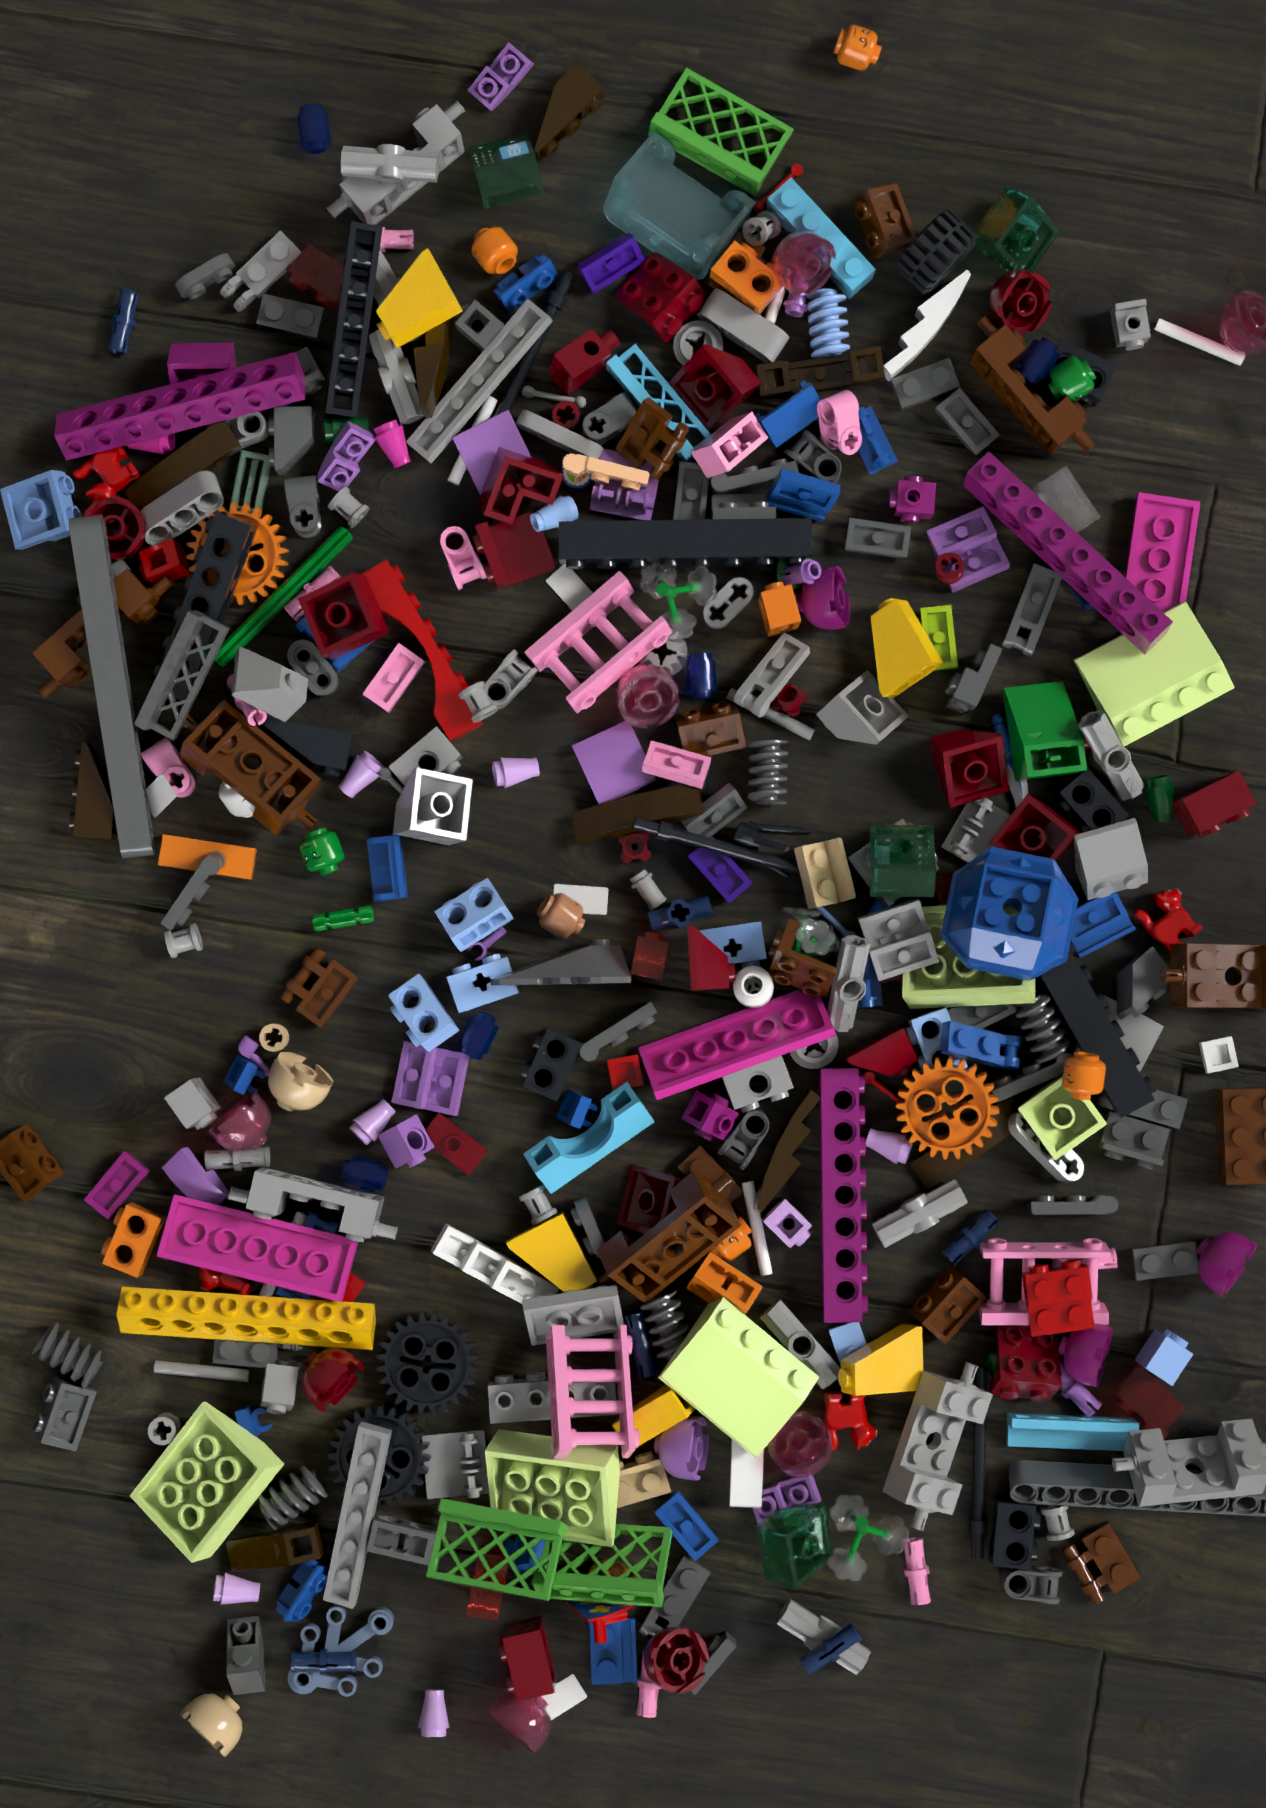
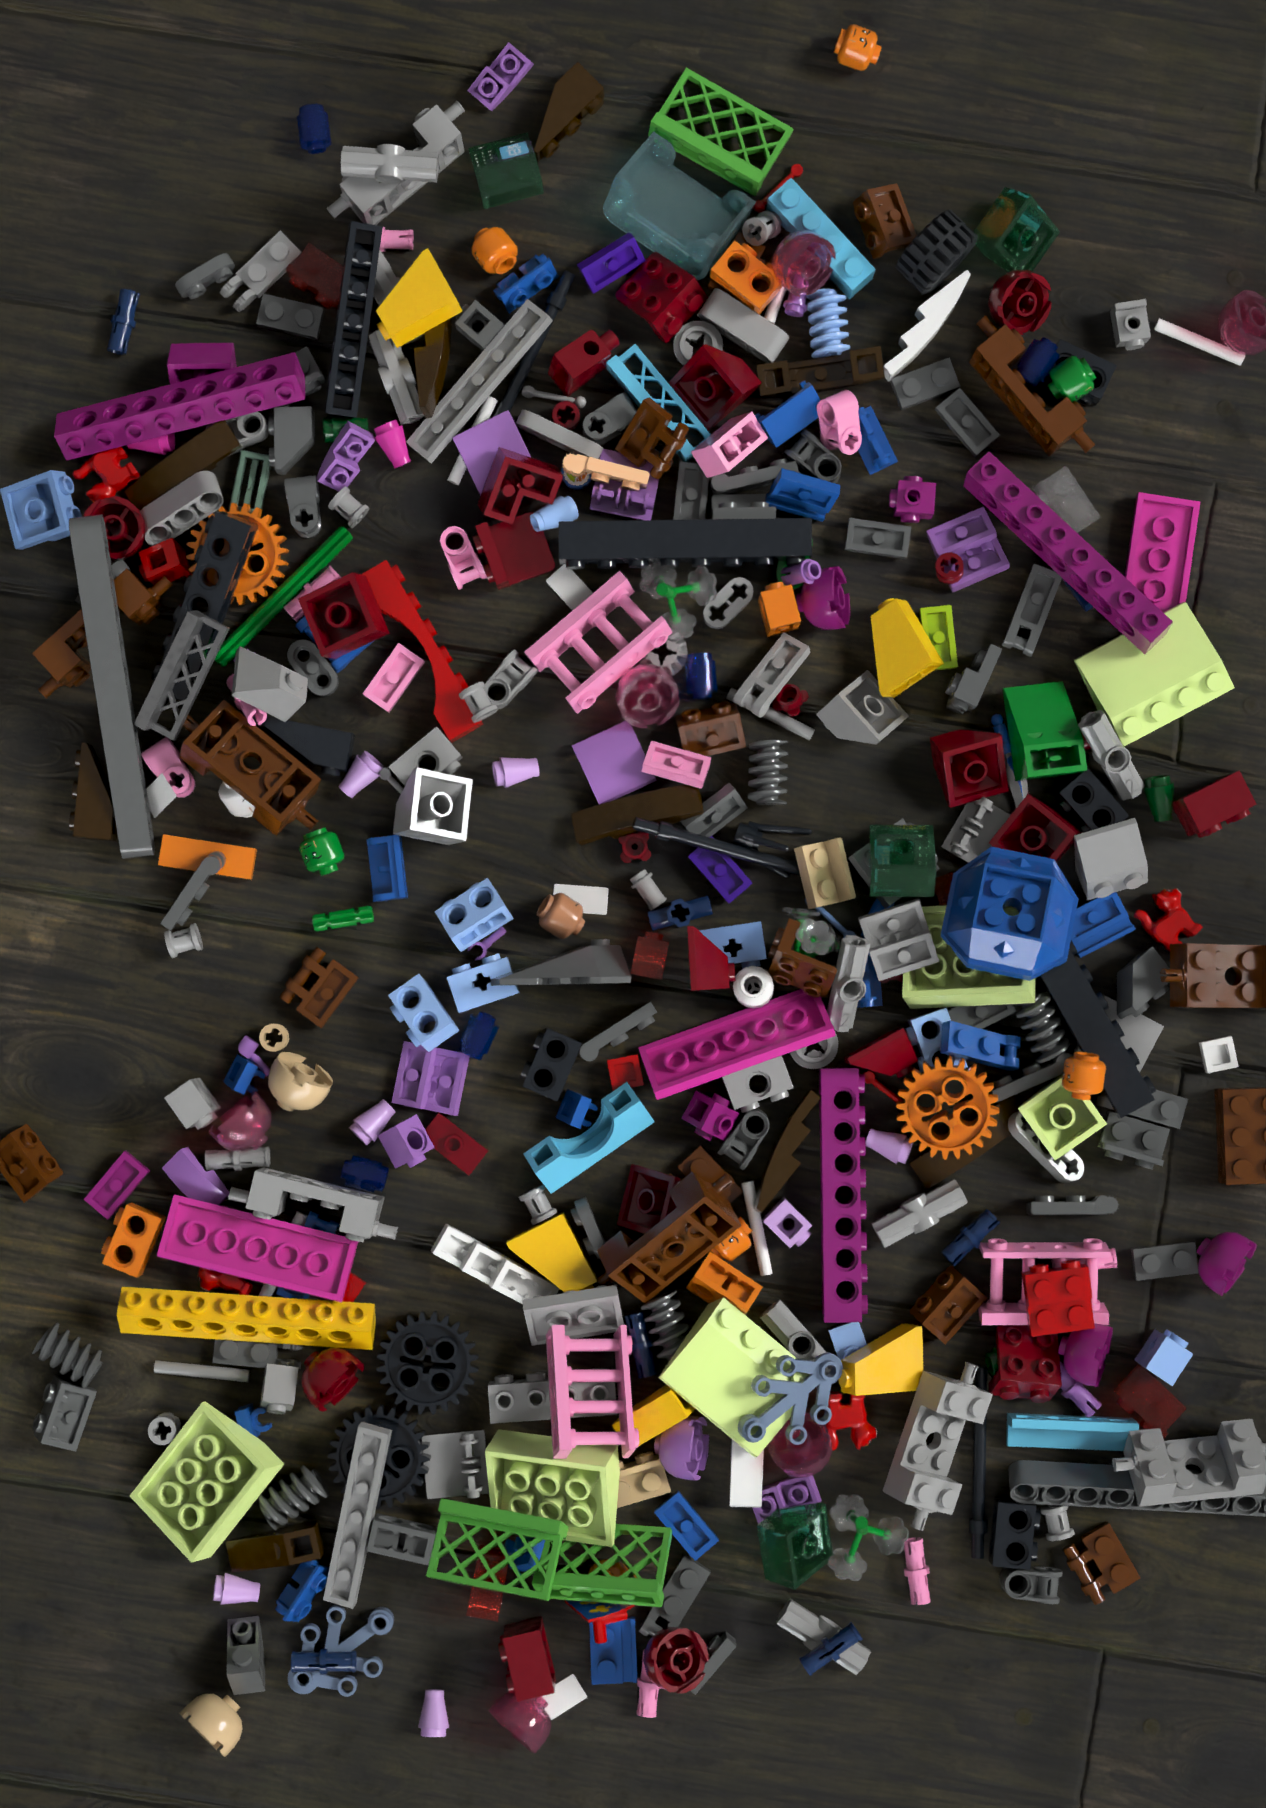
(795, 1395): none -> sand blue plant

